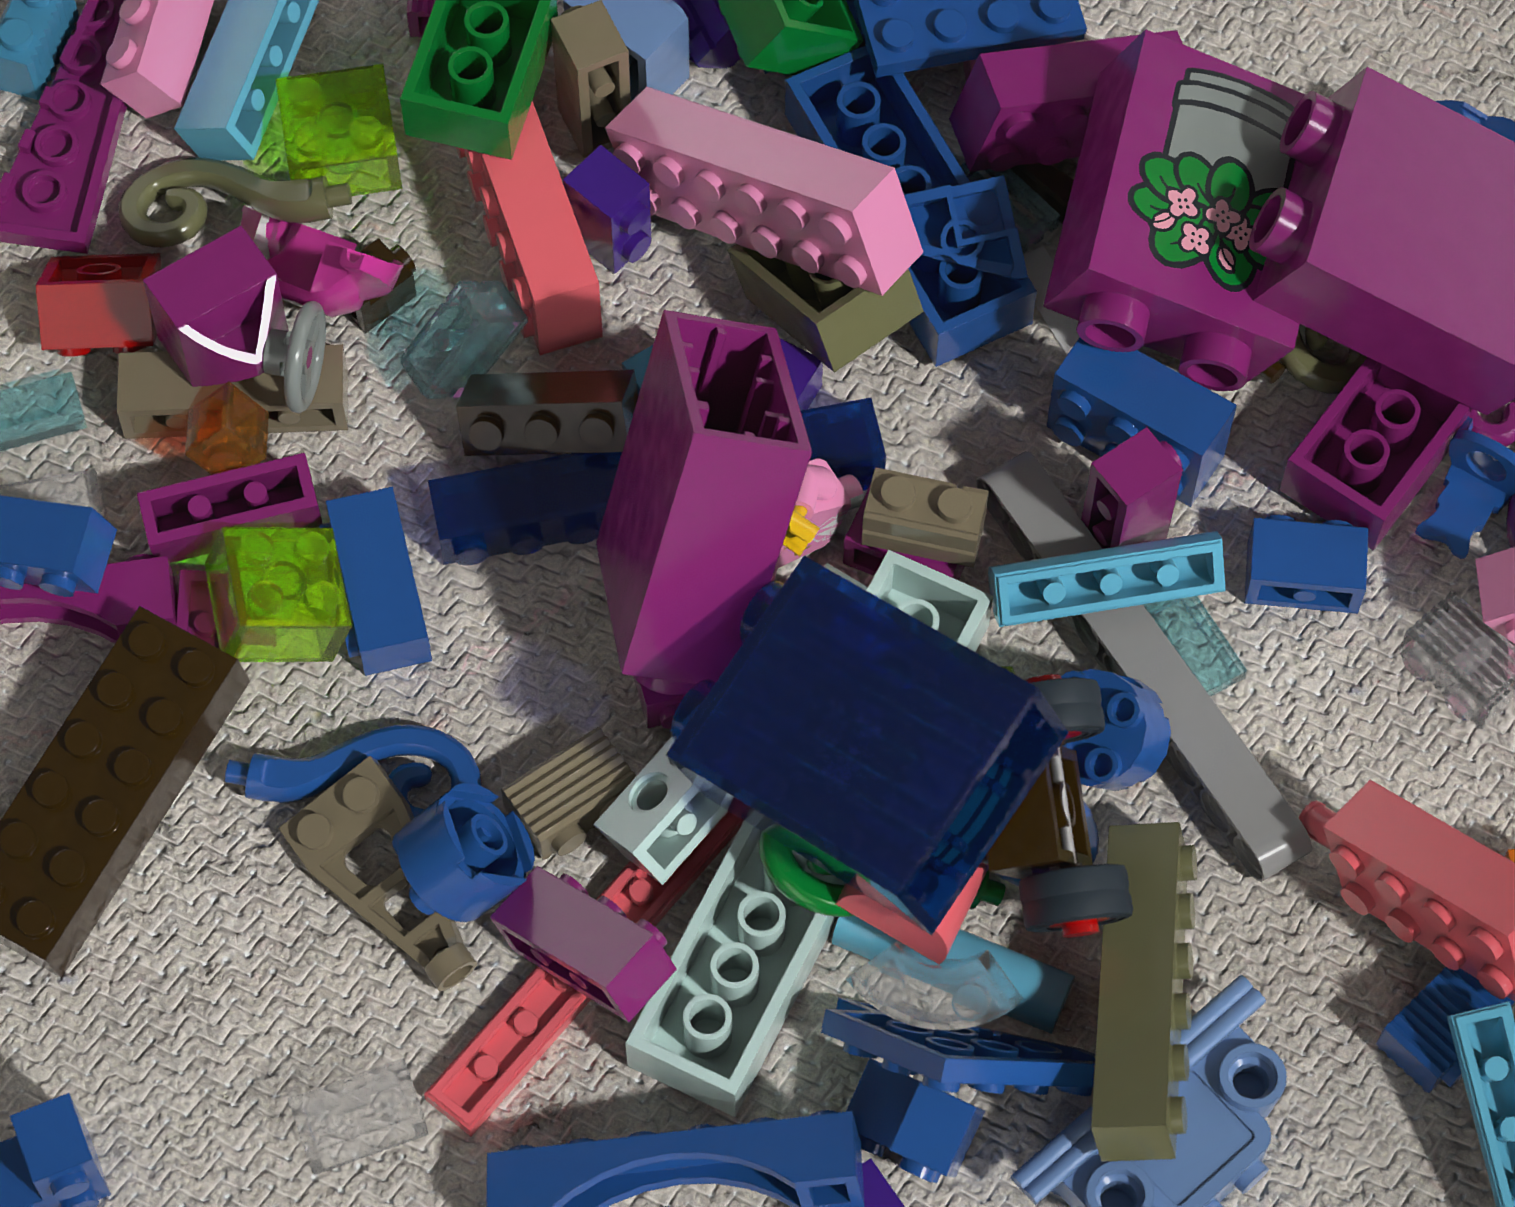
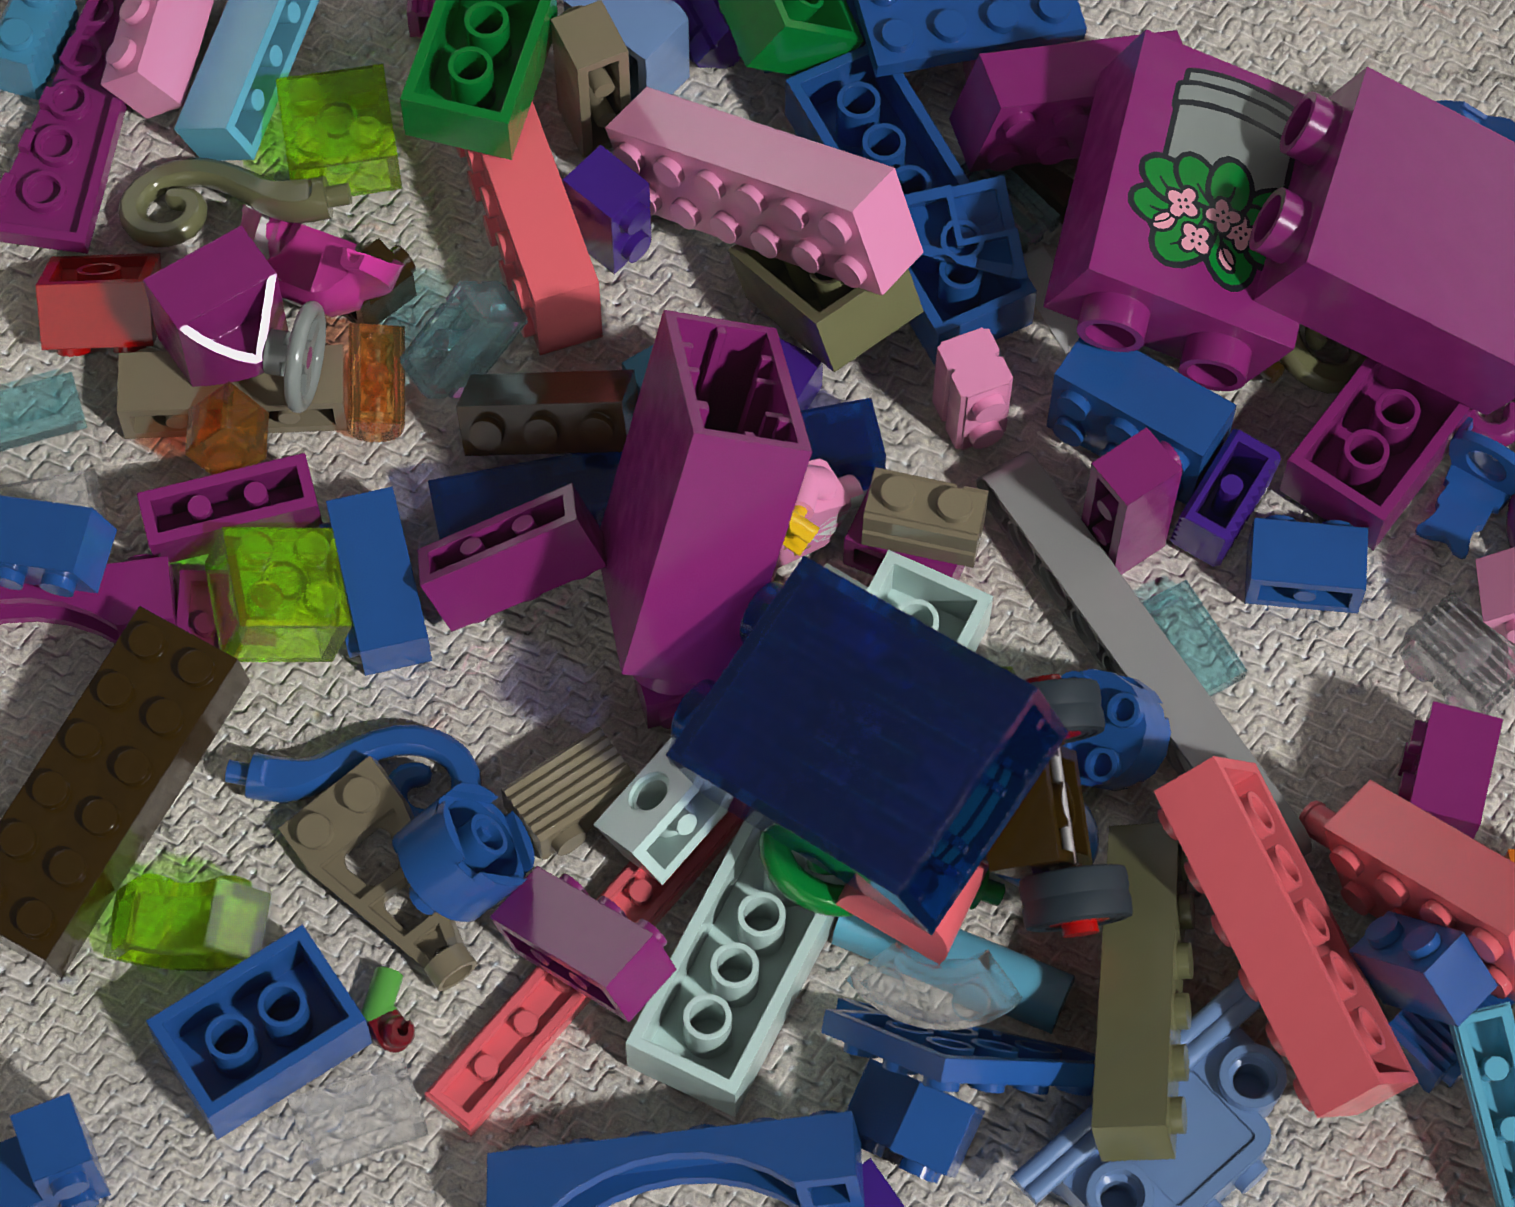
(187, 924): none -> clear neon green brick
(259, 1031): none -> blue brick
(375, 382): none -> clear orange brick
(383, 1019): none -> arm
(511, 558): none -> magenta brick
(972, 389): none -> bright pink brick
(1107, 578): medium azure brick -> none
(1225, 498): none -> dark purple brick
(1283, 938): none -> coral brick
(1423, 968): none -> blue brick
(1450, 765): none -> magenta brick

